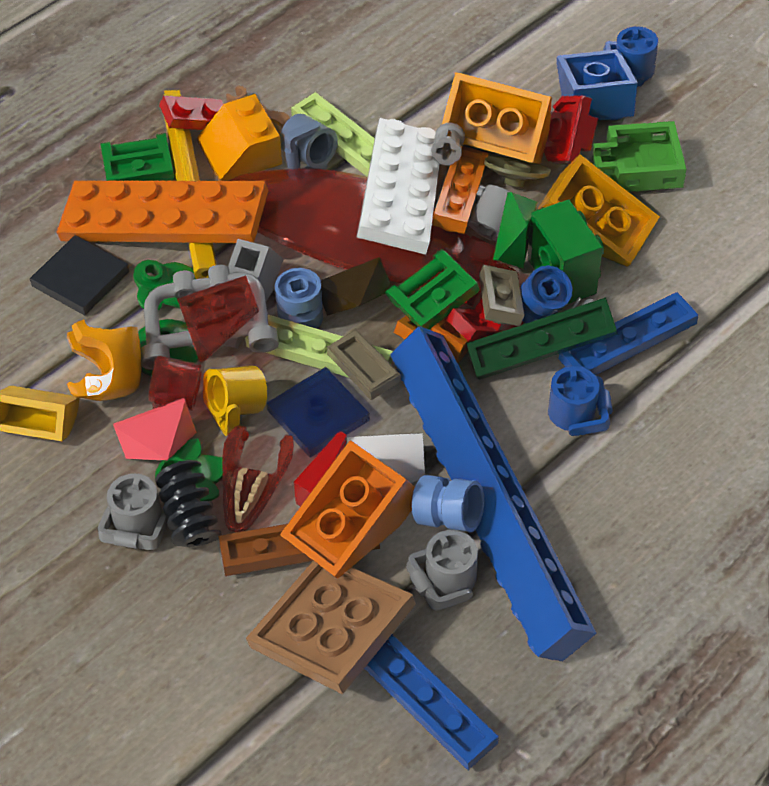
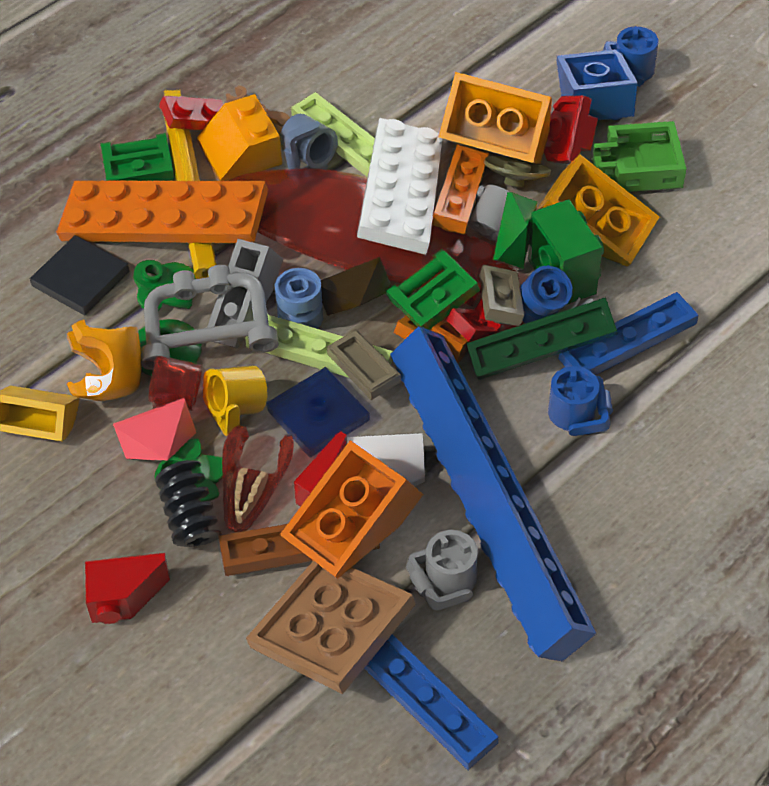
(123, 585): none -> red slope
(134, 512): light grey piece -> none
(217, 314): clear red wing -> none
(448, 503): medium blue wheel -> none
(455, 140): light grey bush -> none

